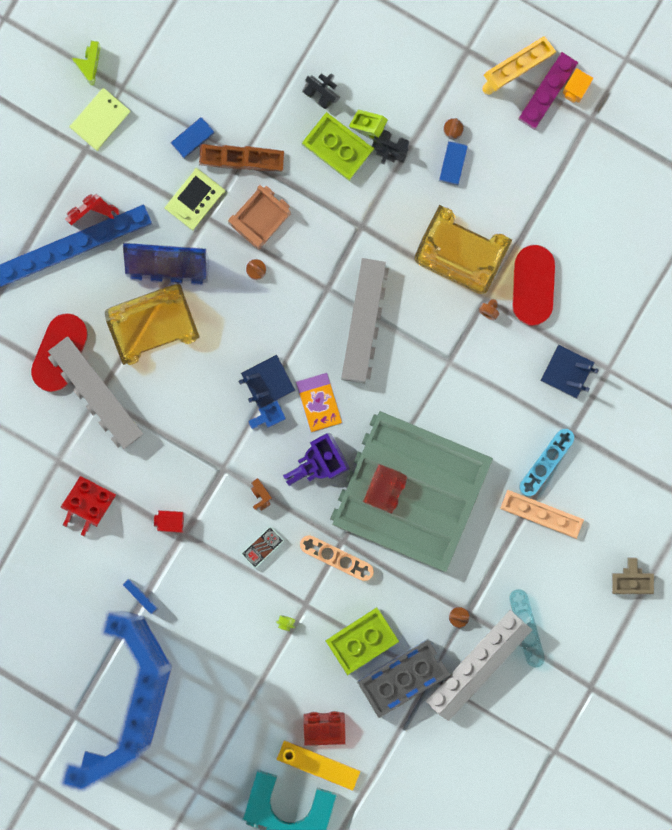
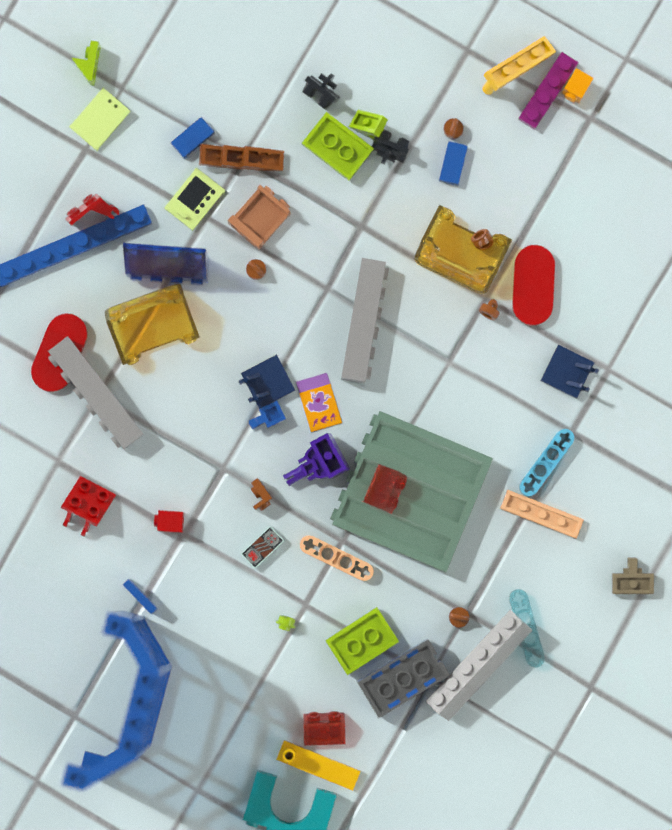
(482, 239): none -> dark orange tile

